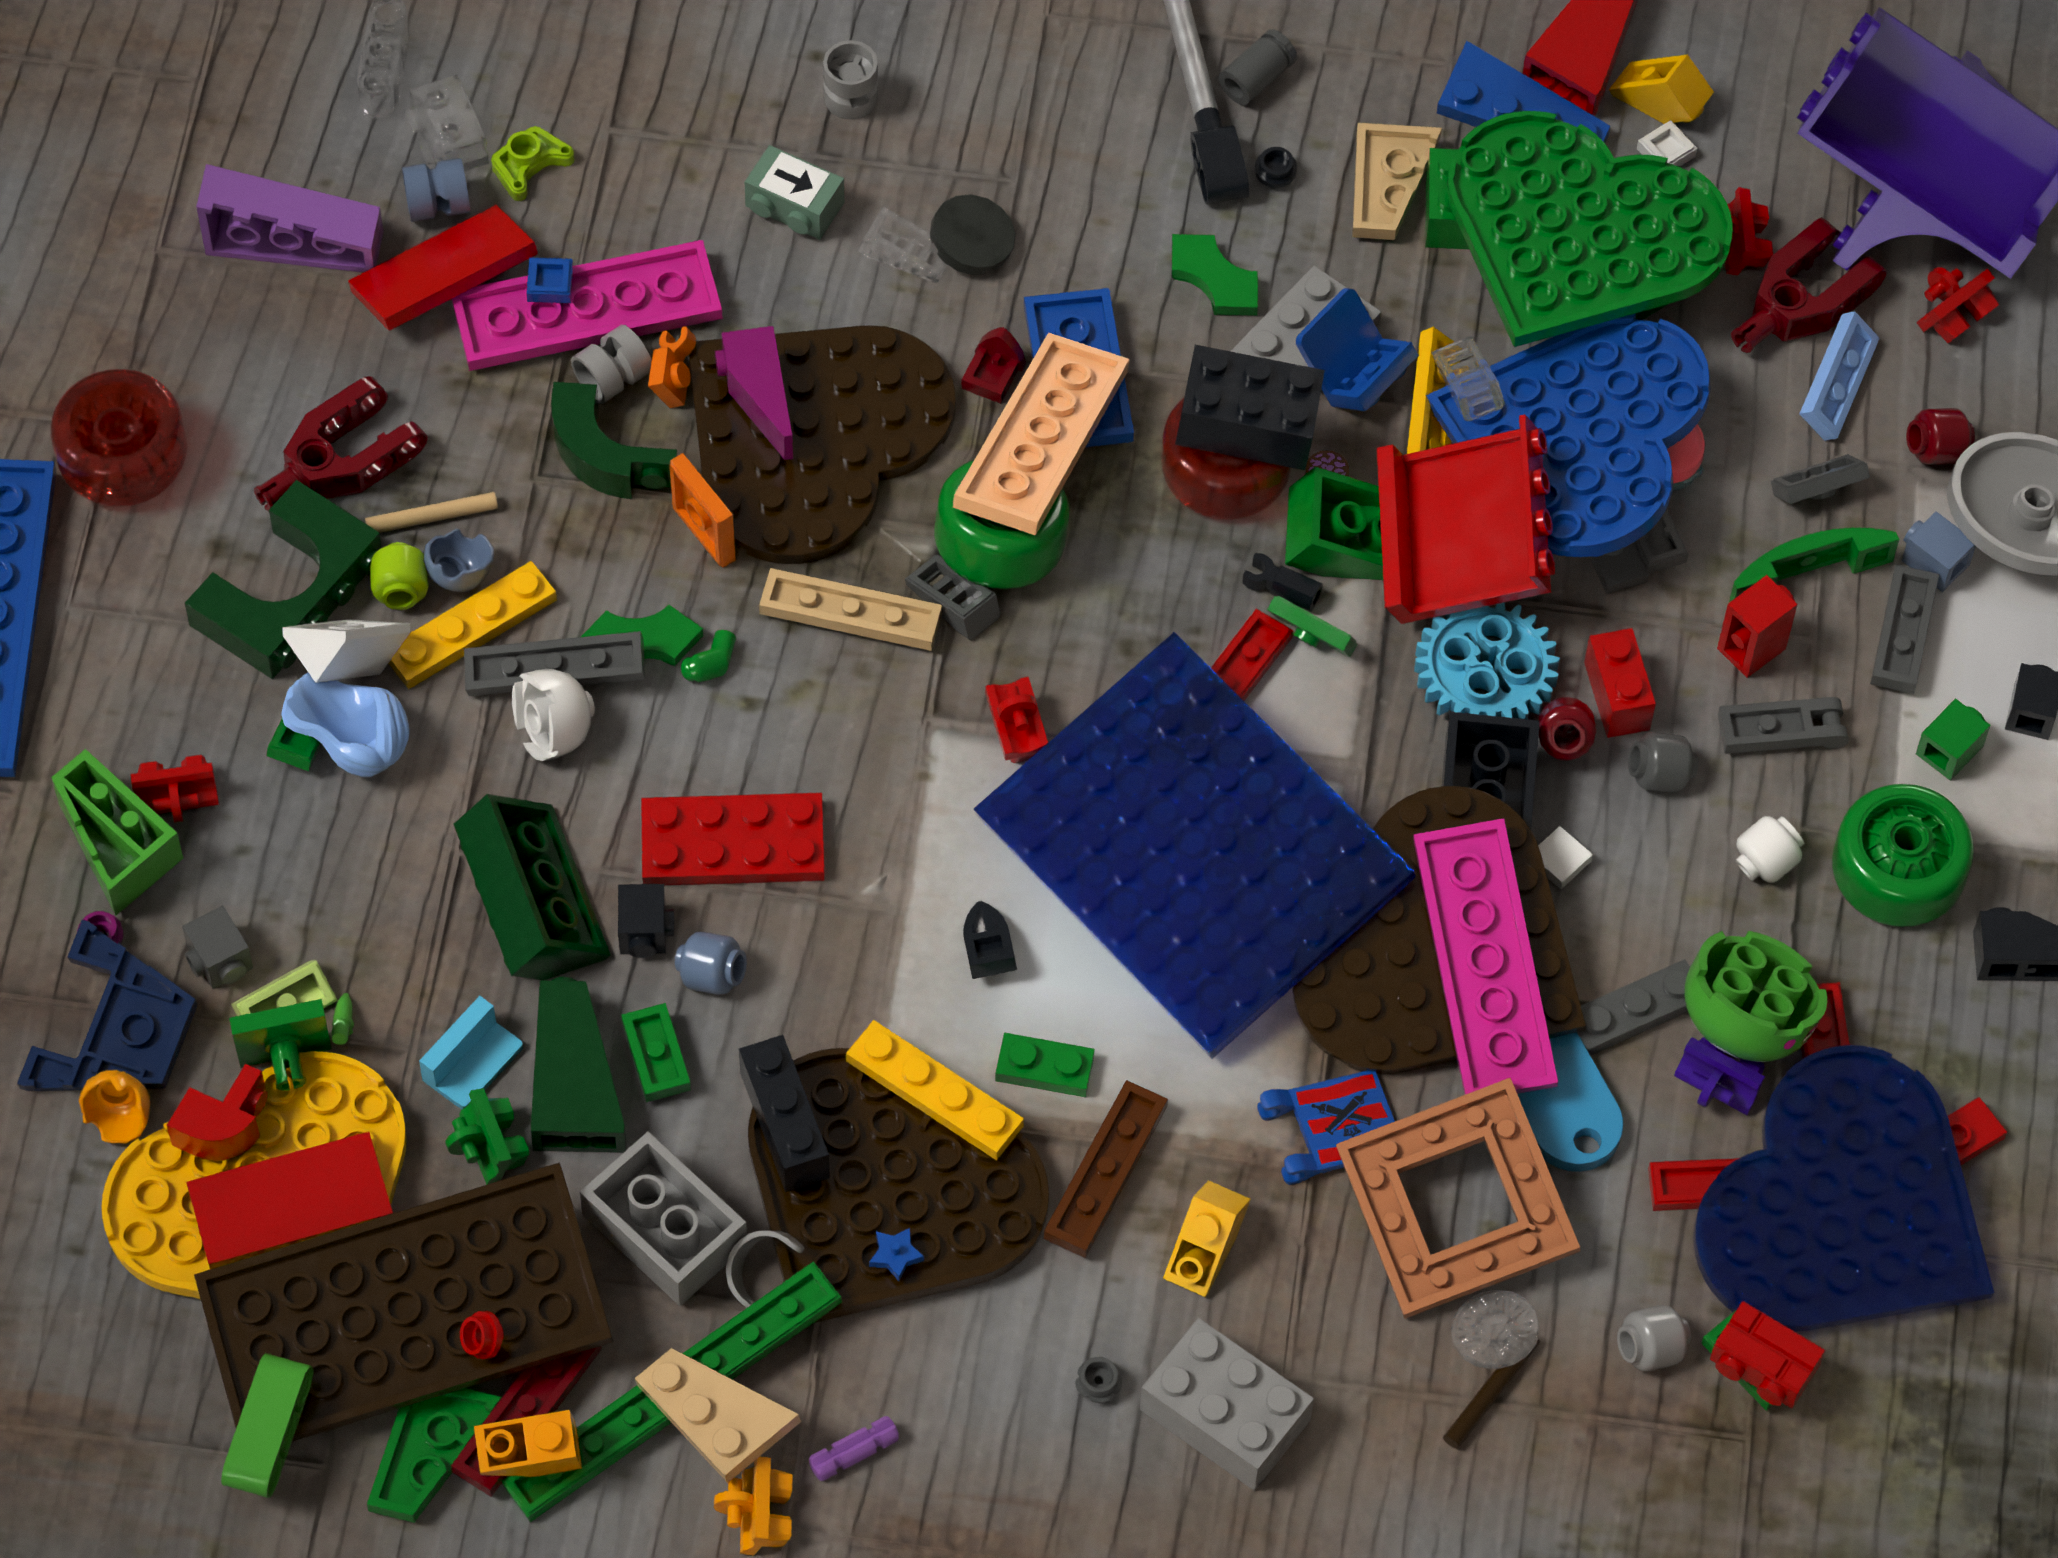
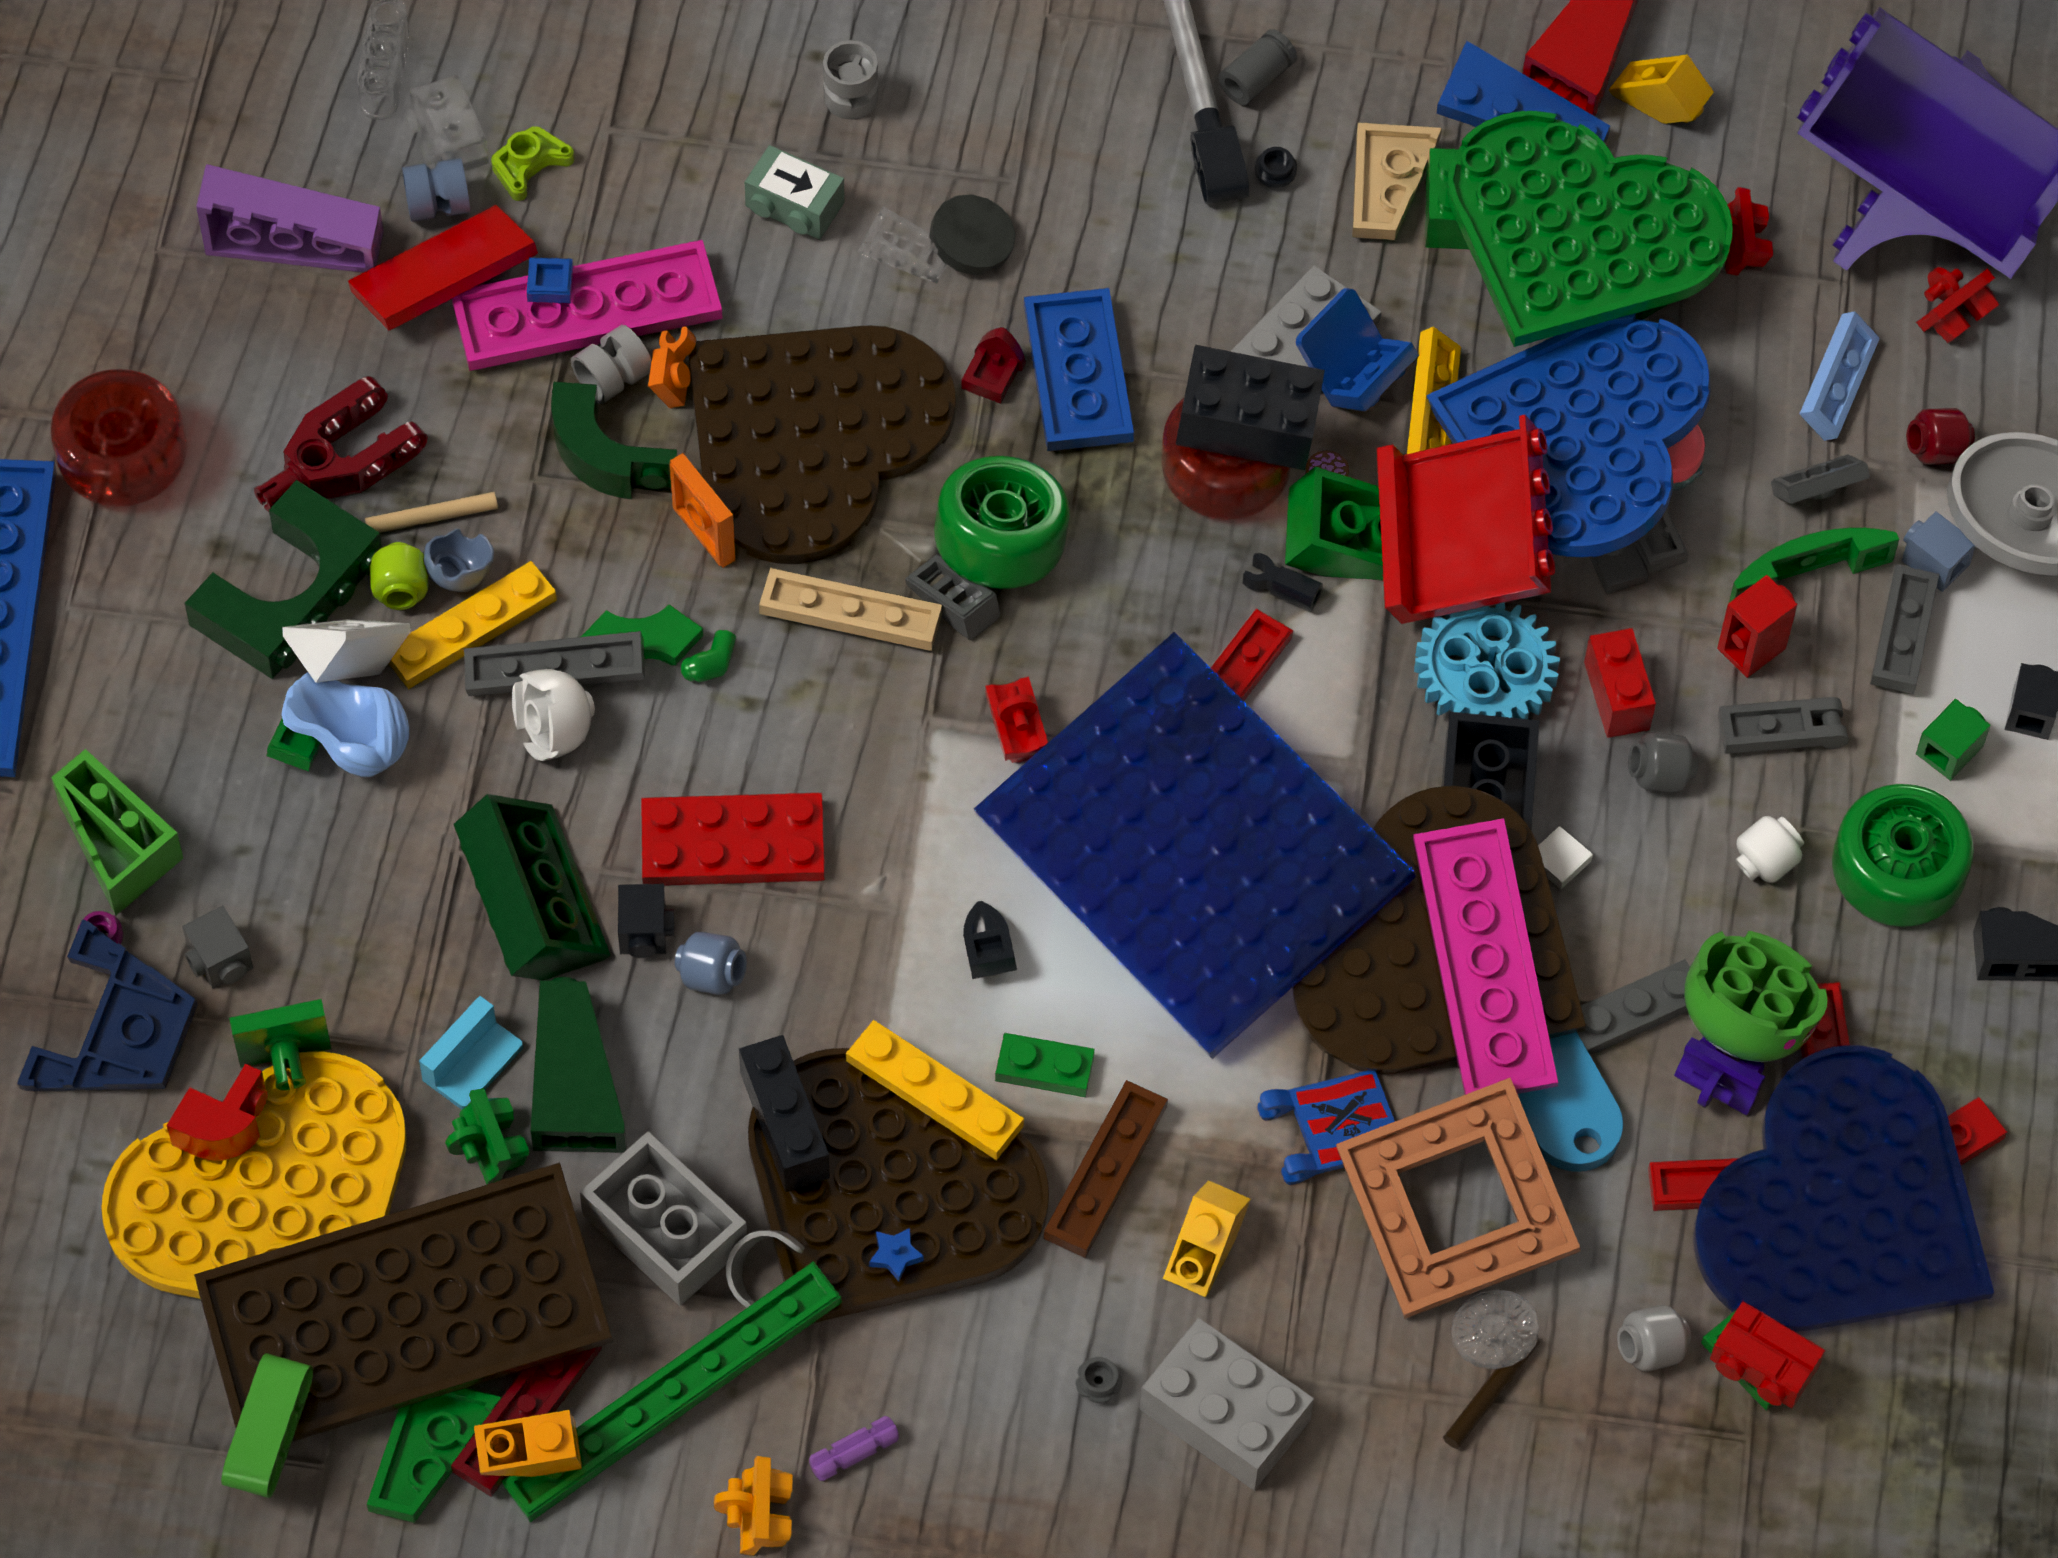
(115, 1105): light orange hair -> none
(176, 788): red hips -> none
(288, 1199): red tile -> none
(295, 987): yellowish green slope -> none
(342, 1020): bright green helmet -> none
(481, 1335): red plate -> none
(656, 1052): green plate -> none
(714, 1412): tan wing -> none
(756, 382): magenta slope -> none
(1041, 434): light nougat plate -> none
(1226, 285): green tile -> none
(1311, 628): green plate -> none
(1470, 381): clear slope -> none
(1564, 742): dark red head -> none
(1669, 143): white tile -> none
(1802, 312): dark red piece -> none

